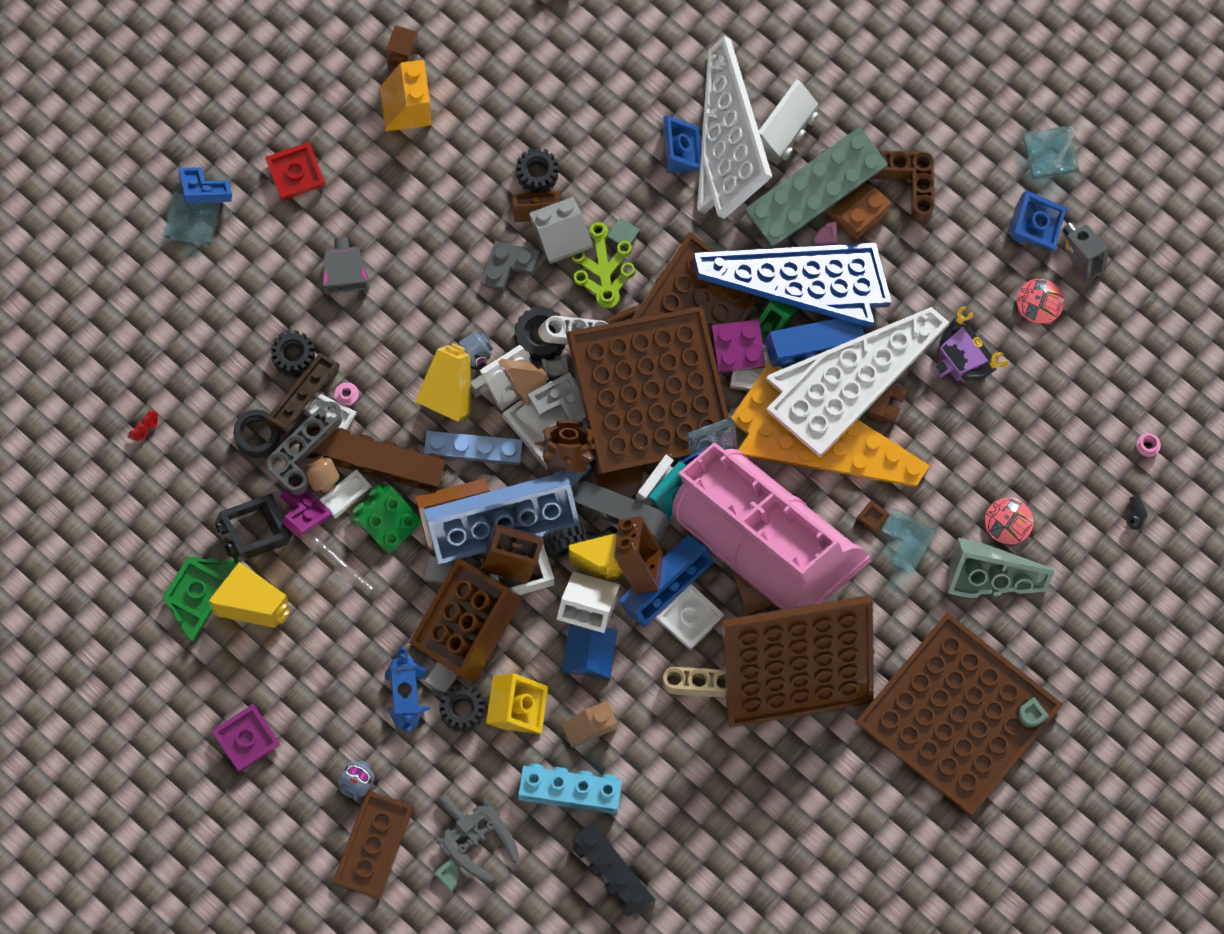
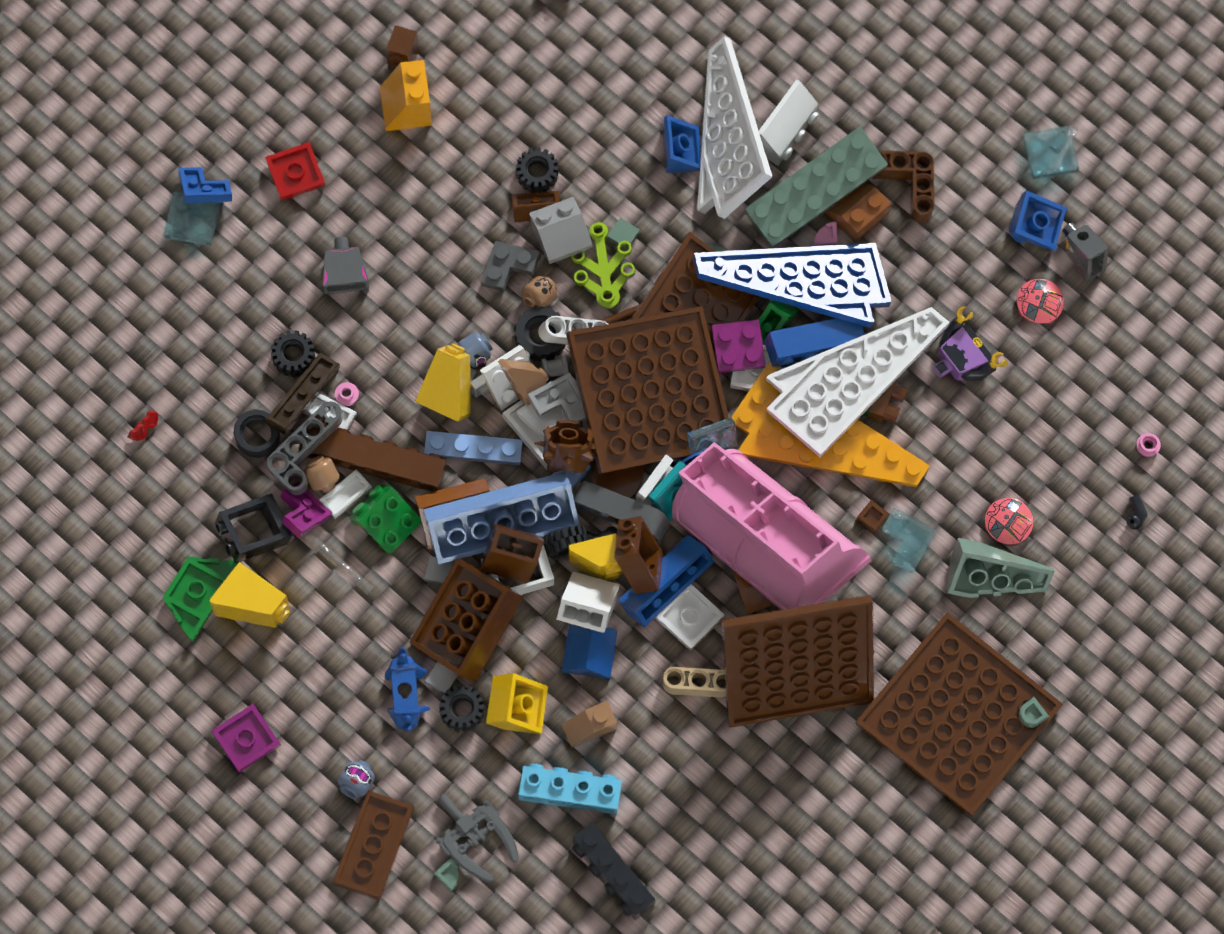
(539, 292): none -> medium nougat head

